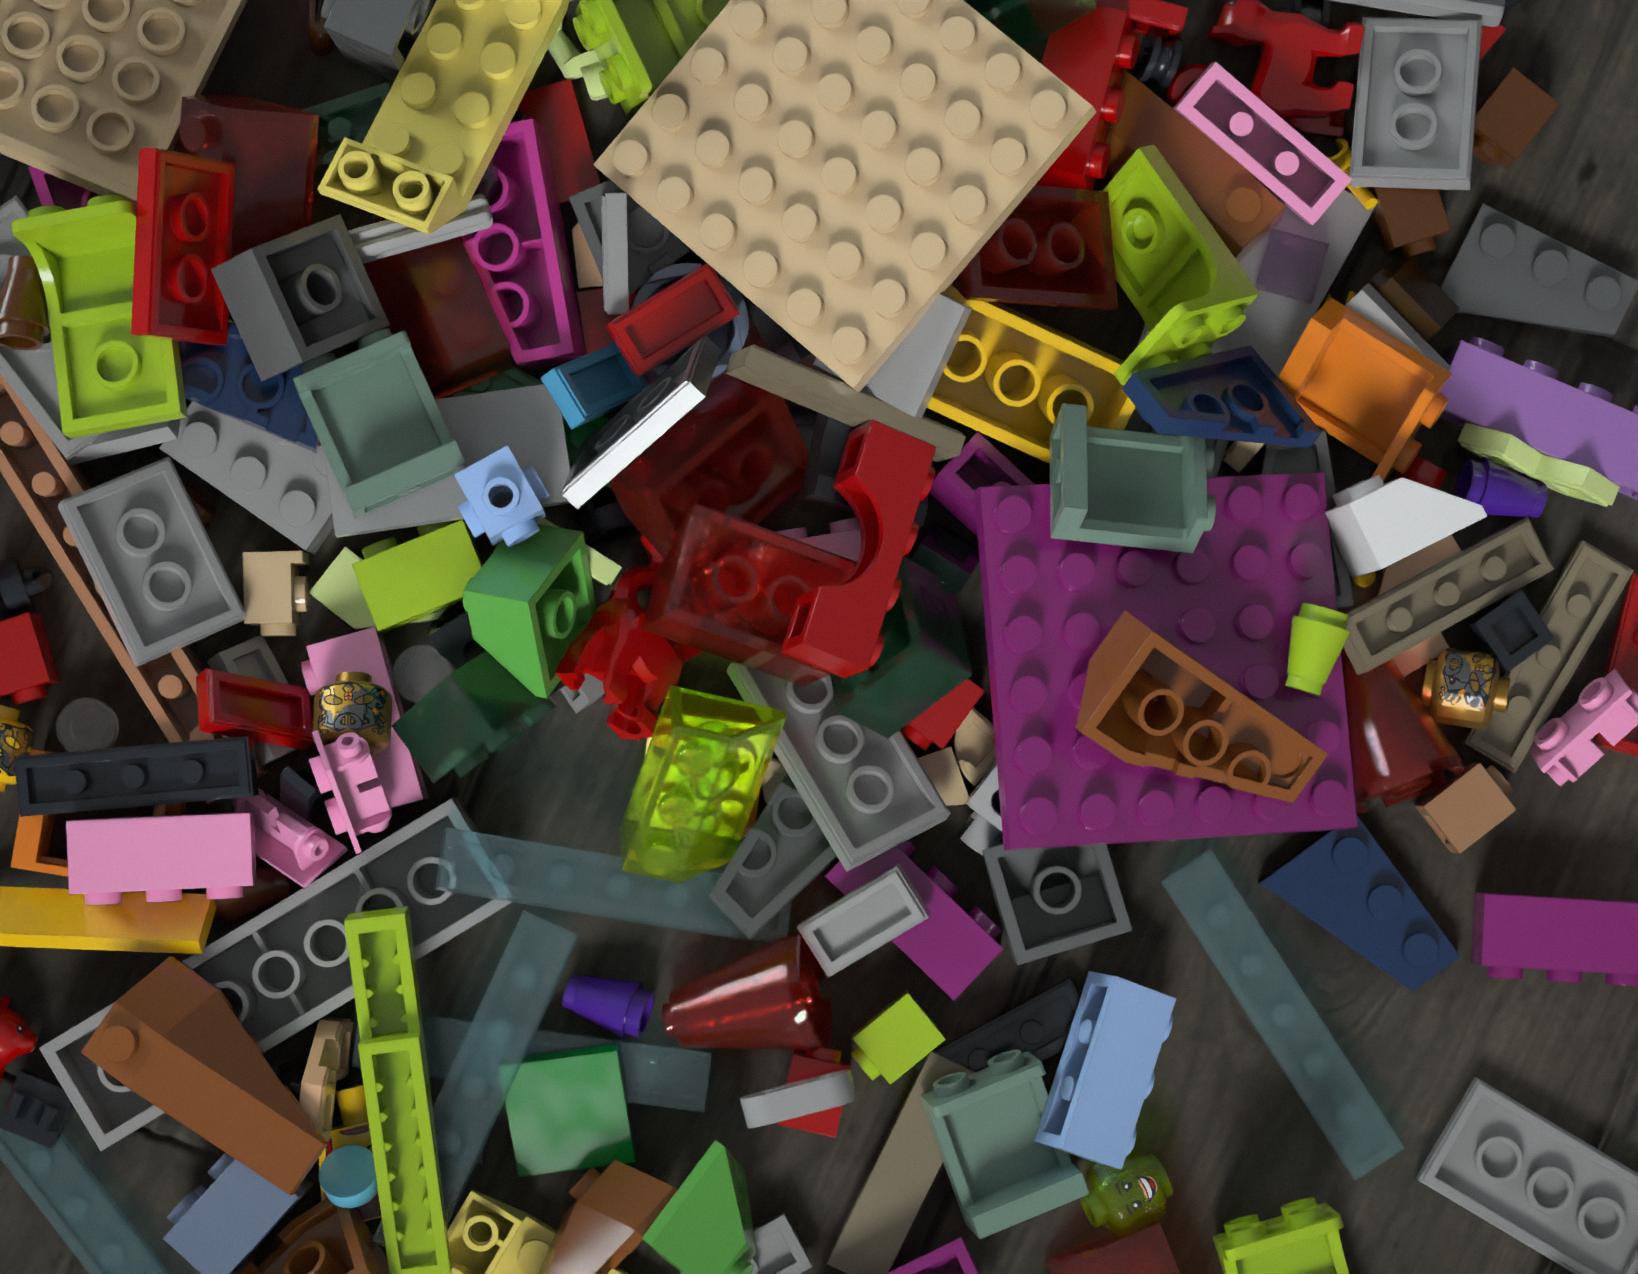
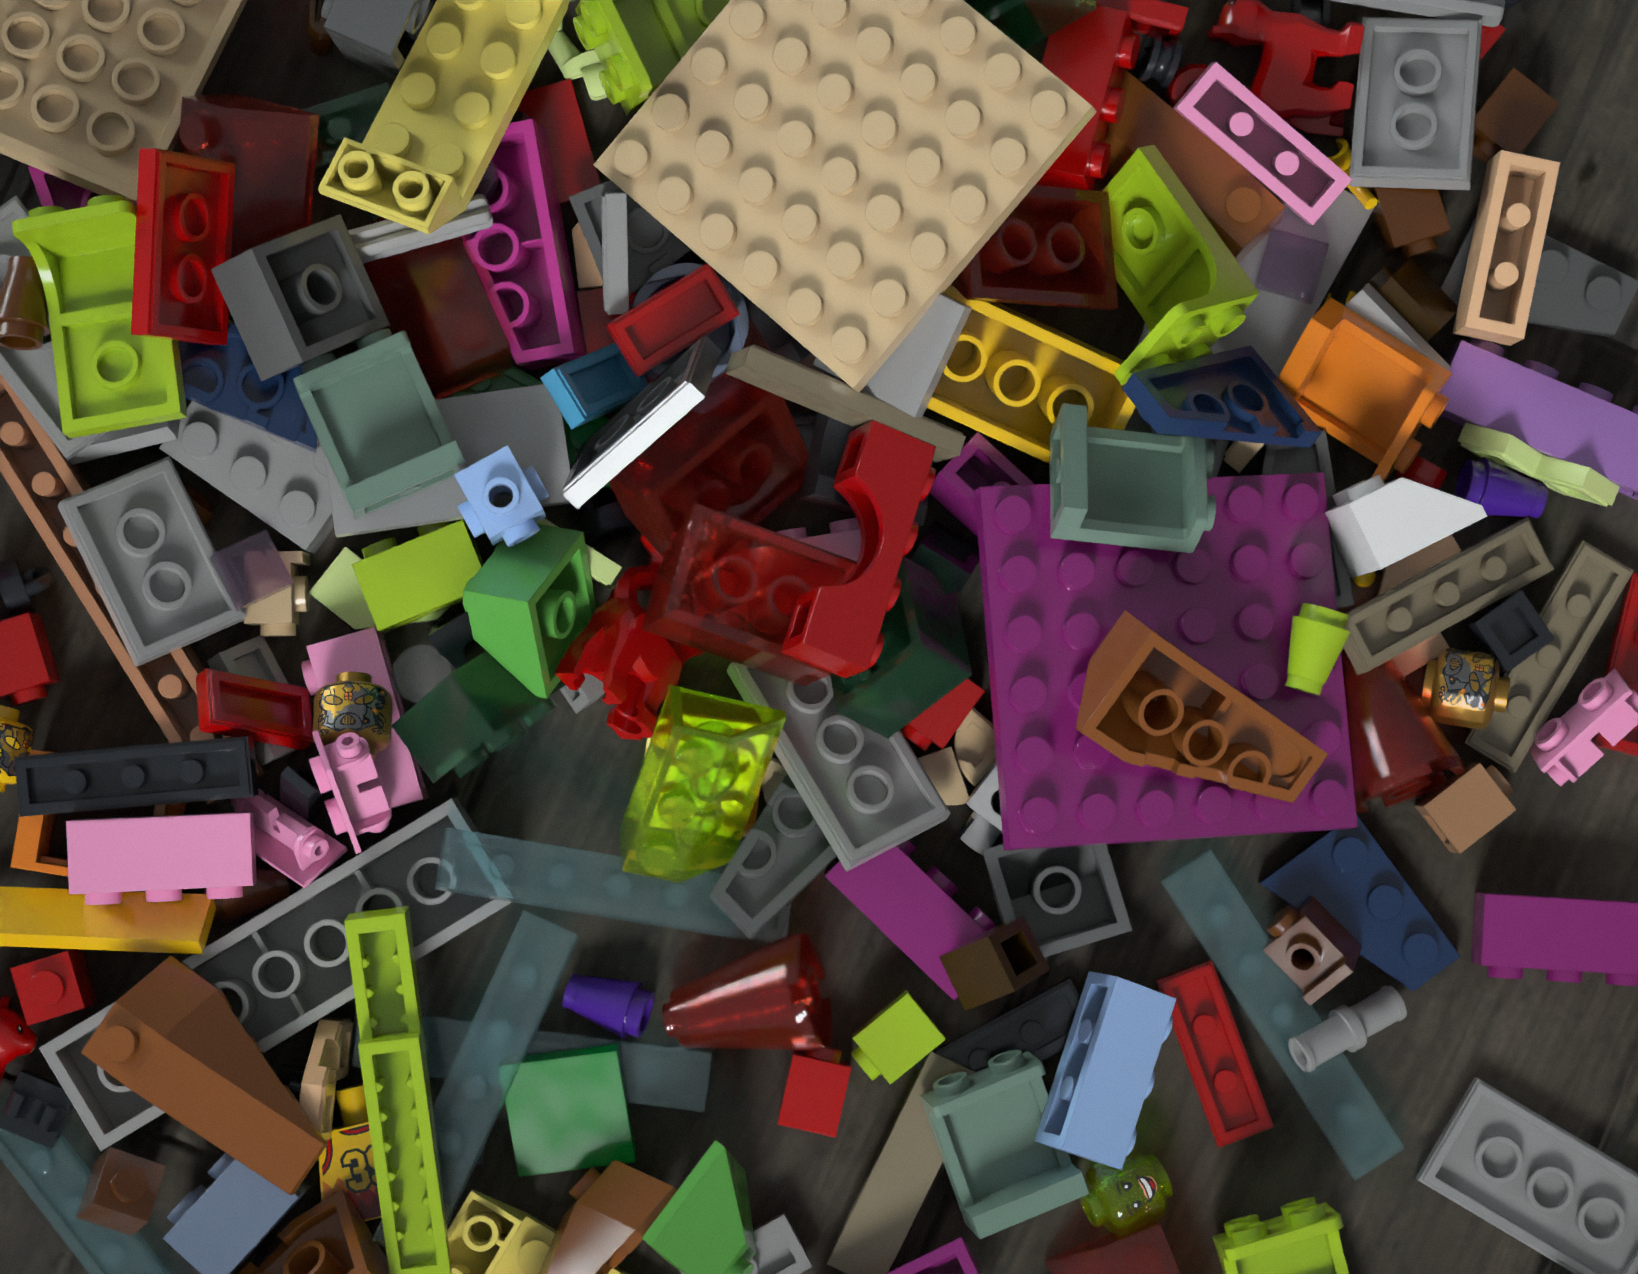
(53, 986): none -> red brick
(87, 725): clear tile -> none
(121, 1191): none -> reddish brown brick
(251, 570): none -> clear purple tile
(349, 1176): medium azure tile -> none
(798, 1098): light grey beam -> none
(864, 920): light grey tile -> none
(994, 963): none -> dark brown brick
(1215, 1054): none -> red tile
(1314, 930): none -> reddish brown brick
(1347, 1028): none -> light grey pin
(1506, 248): none -> light nougat brick

